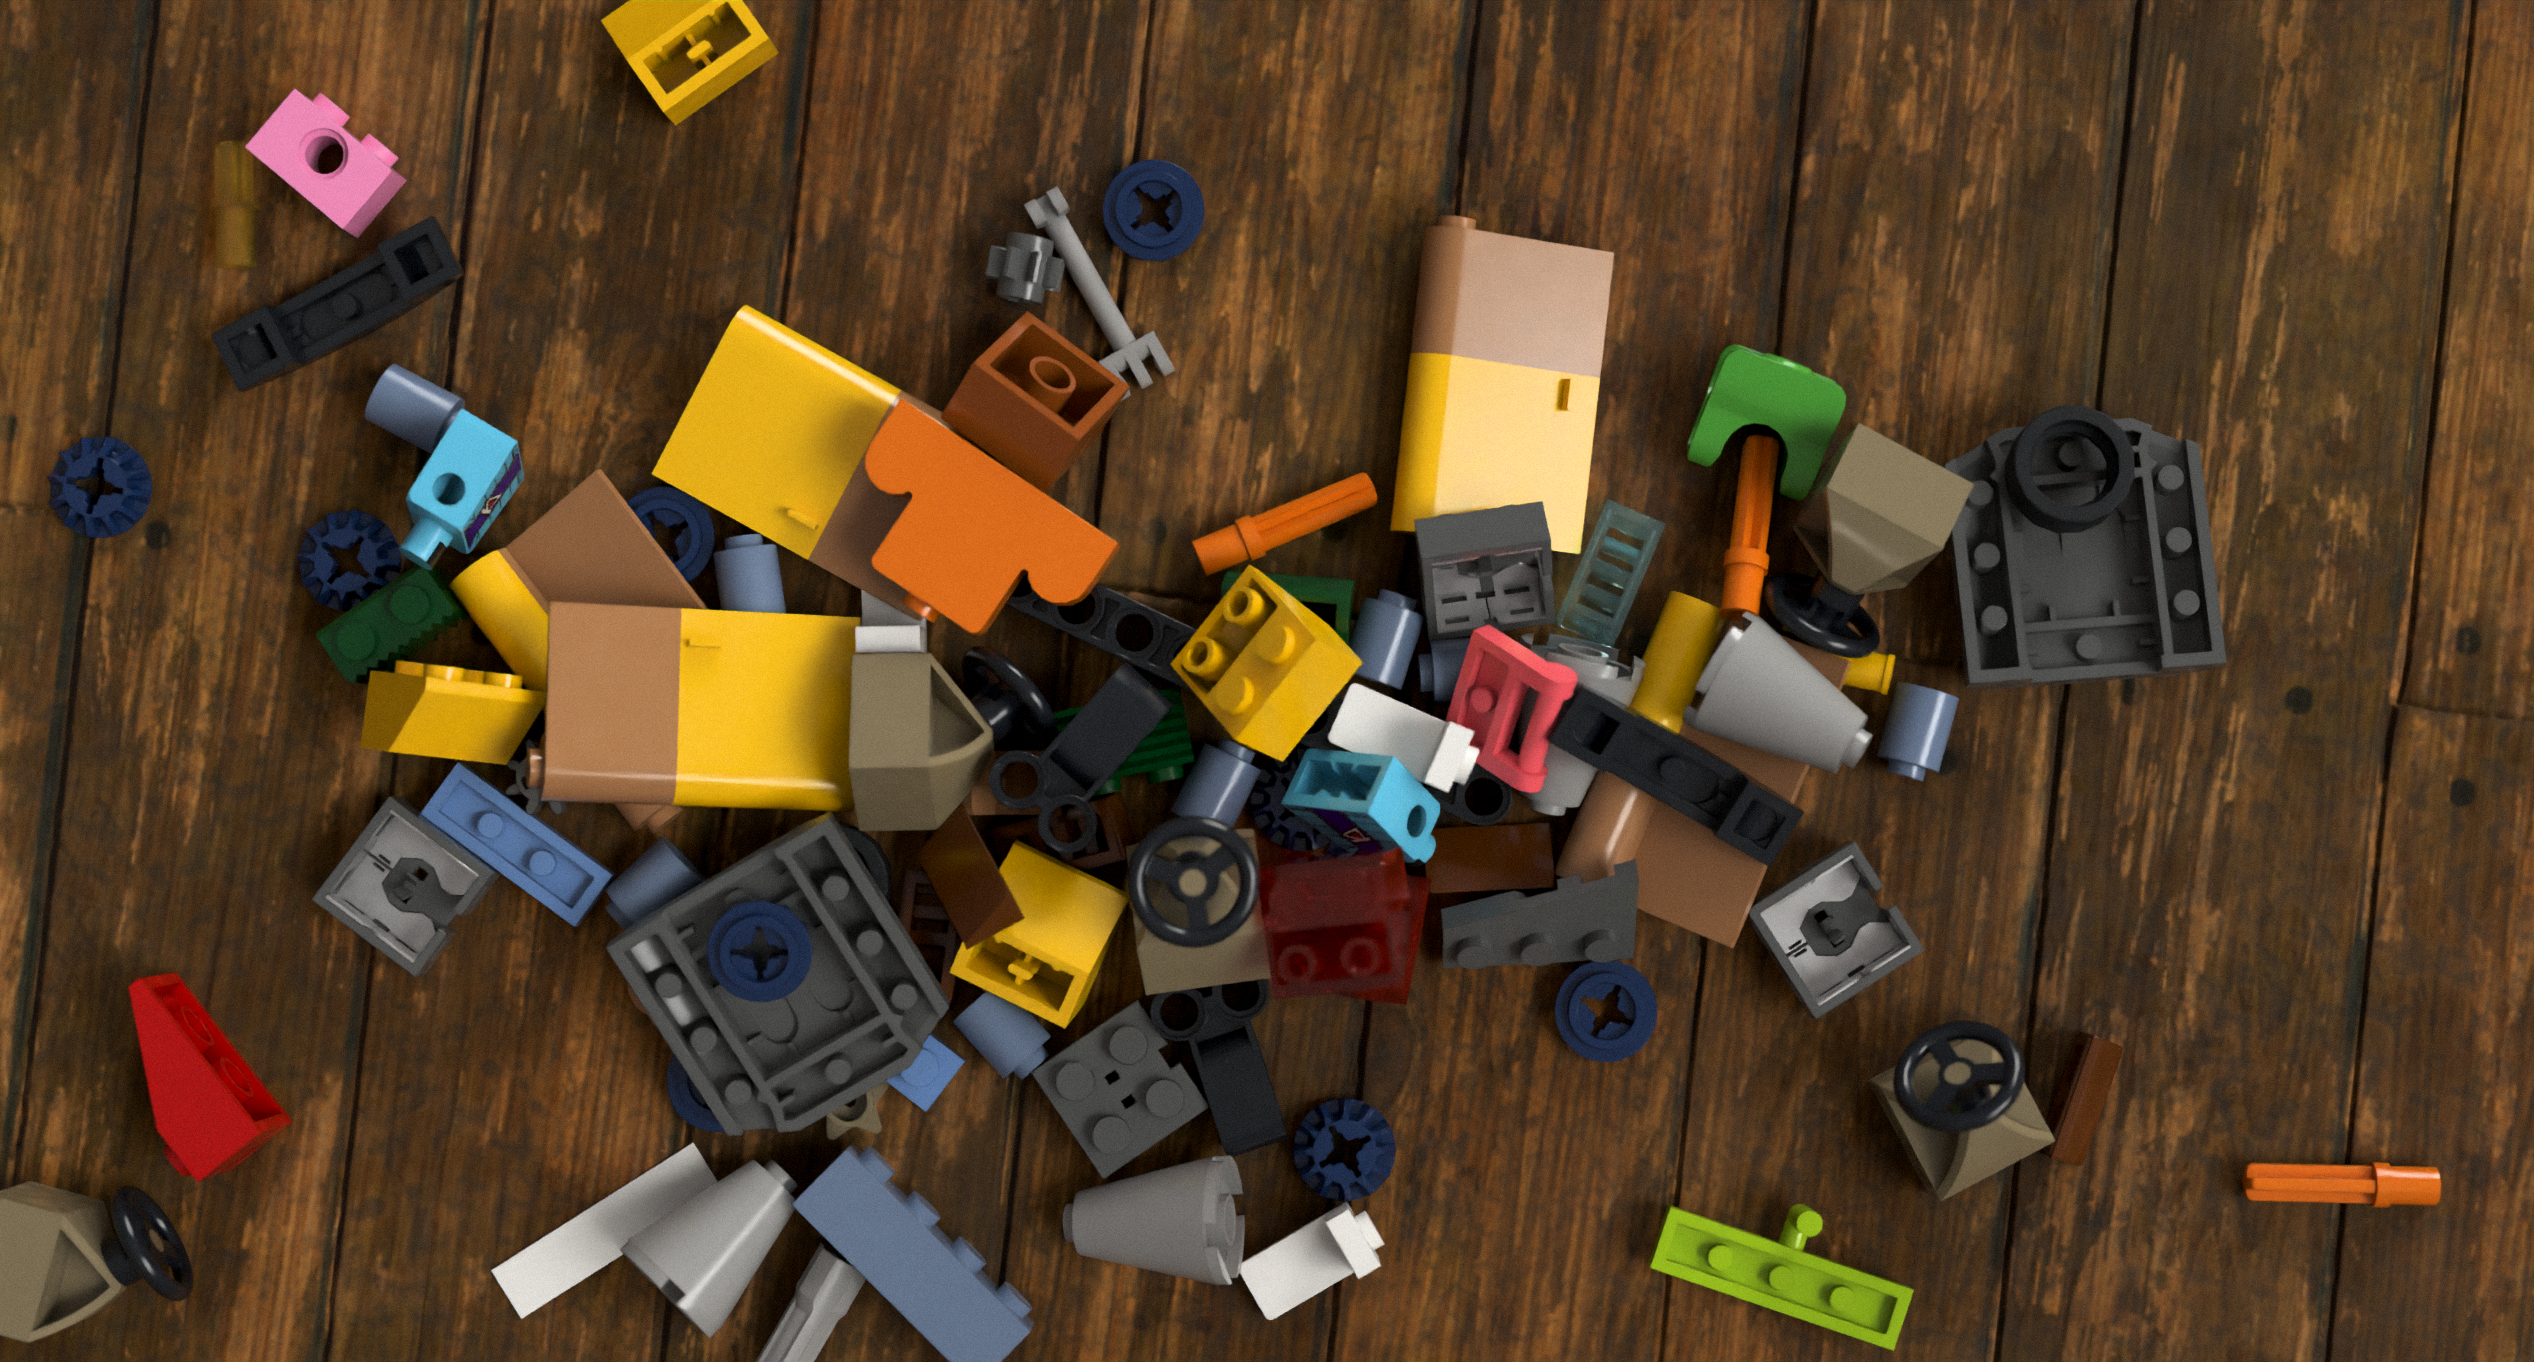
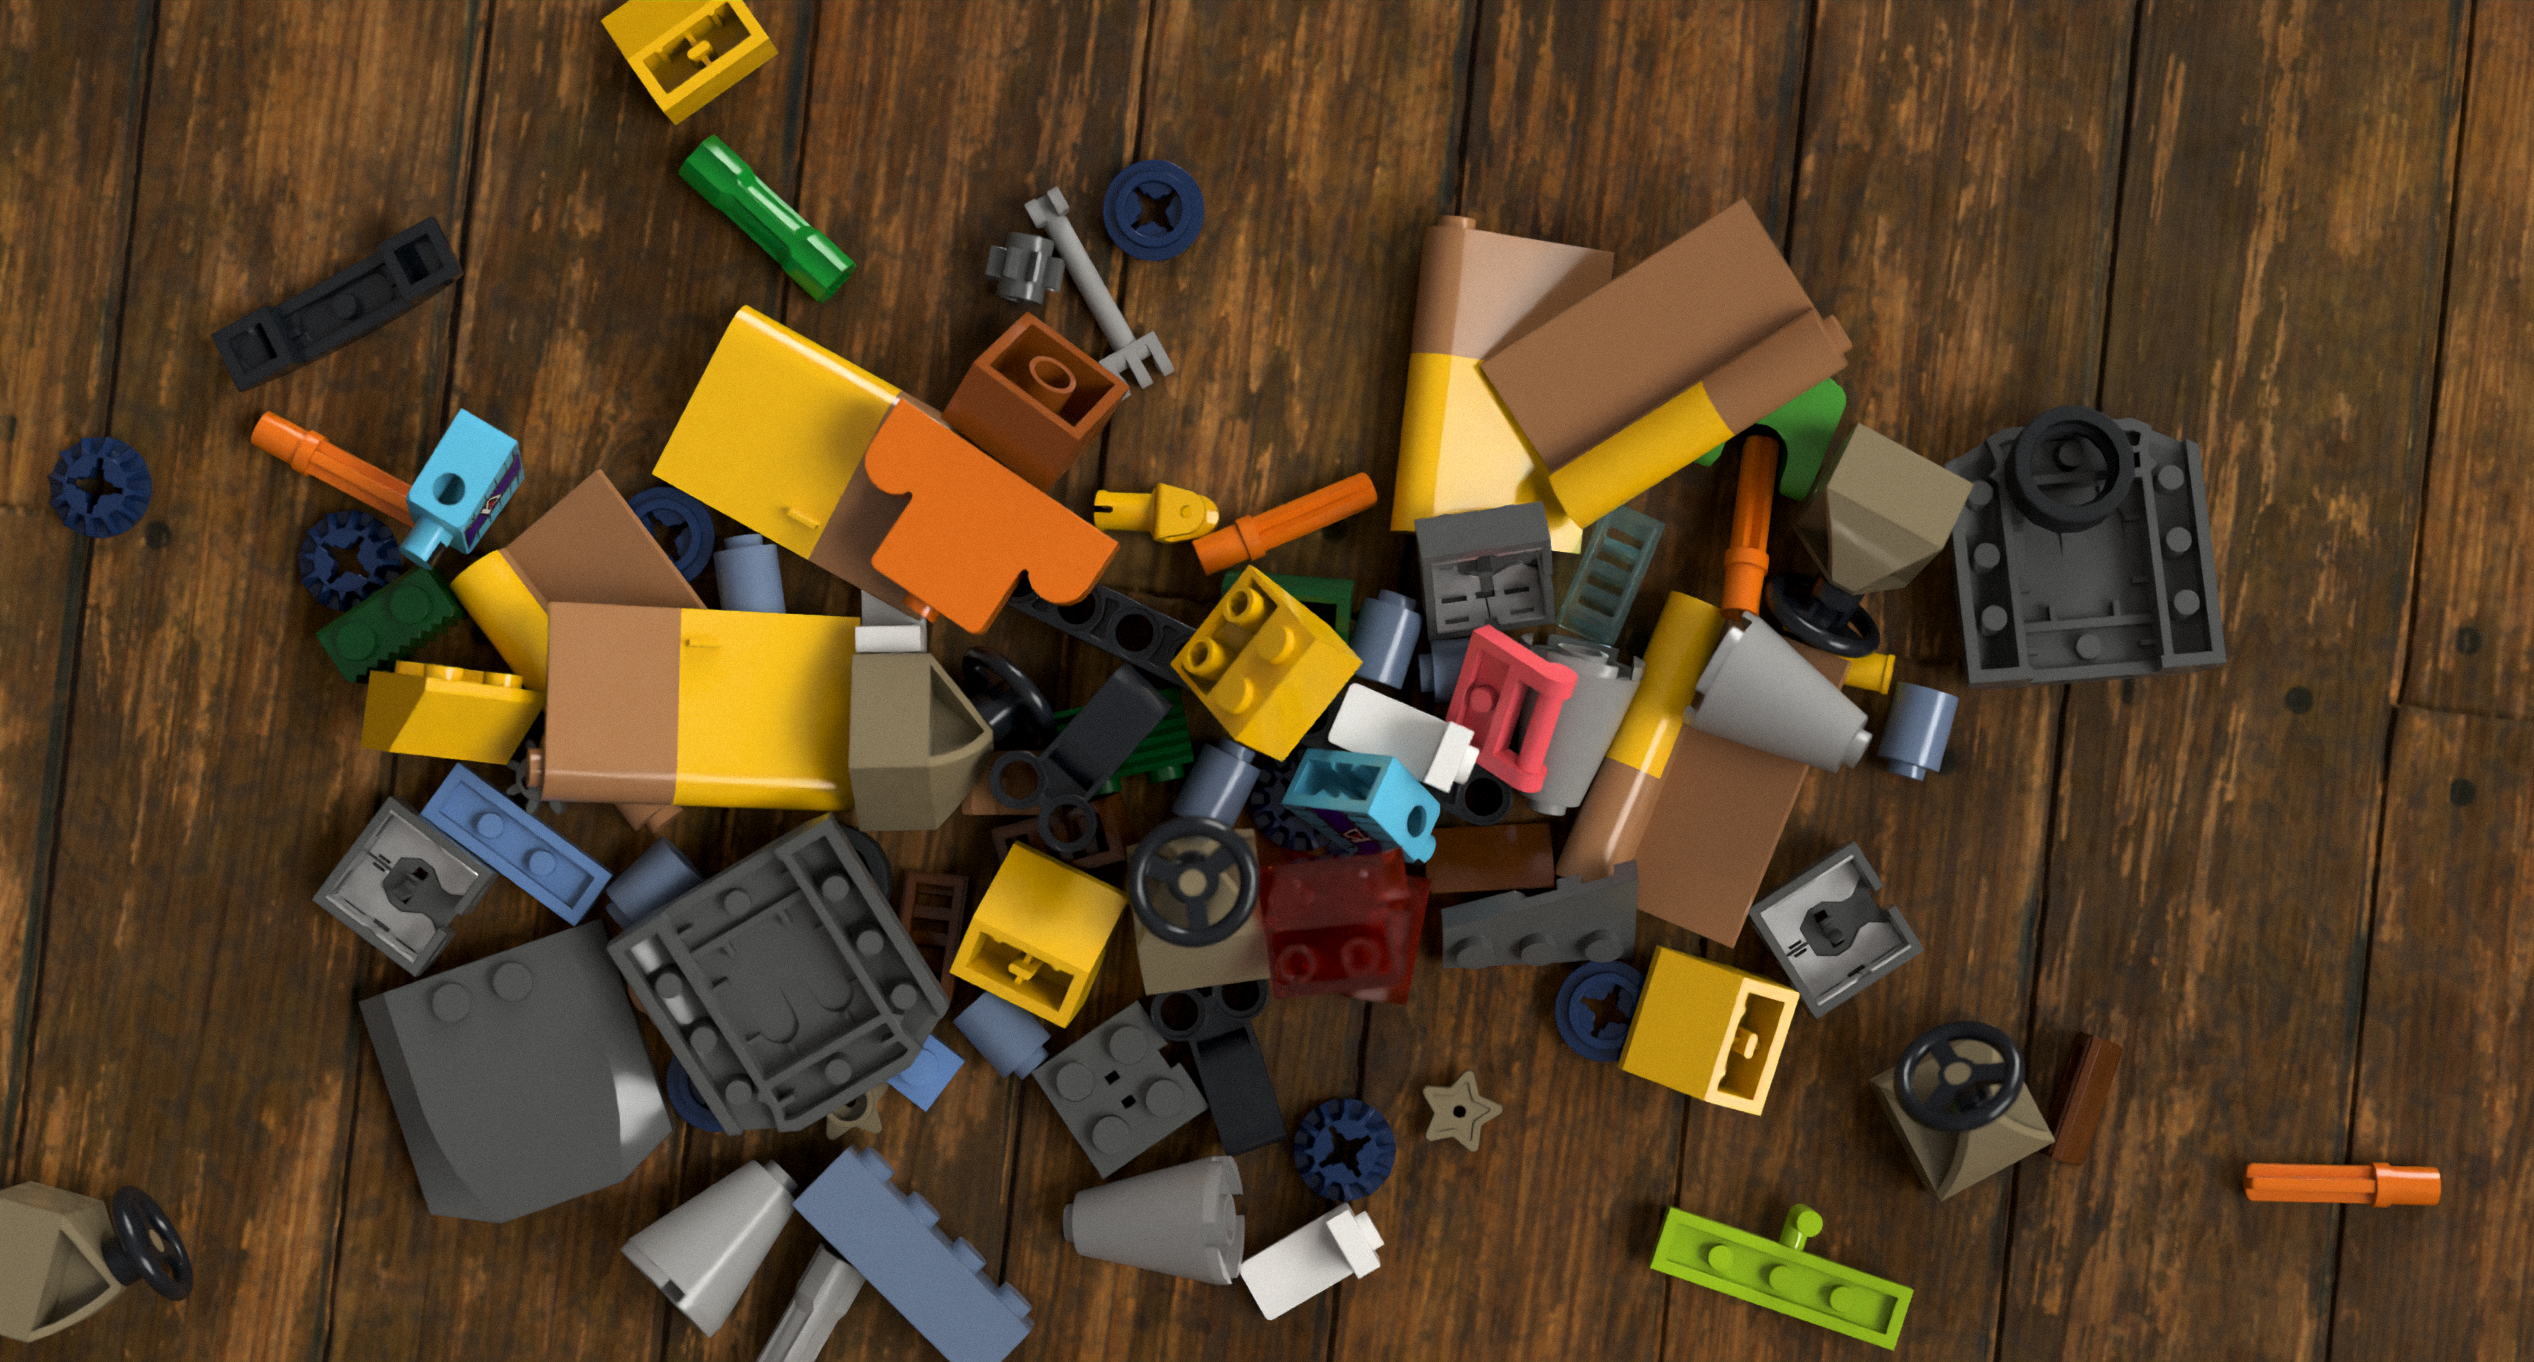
(198, 1083): red slope -> none
(234, 206): clear yellow axle -> none
(291, 148): bright pink brick -> none
(315, 456): none -> orange axle
(412, 407): sand blue brick -> none
(520, 1077): none -> dark grey wedge
(600, 1232): white sticker -> none
(736, 191): none -> green axle
(738, 969): dark blue gear -> none
(968, 880): reddish brown slope -> none
(1167, 513): none -> yellow piece
(1444, 1100): none -> dark tan plate
(1666, 363): none -> medium nougat door
(1676, 772): black slope -> none
(1709, 1030): none -> yellow slope

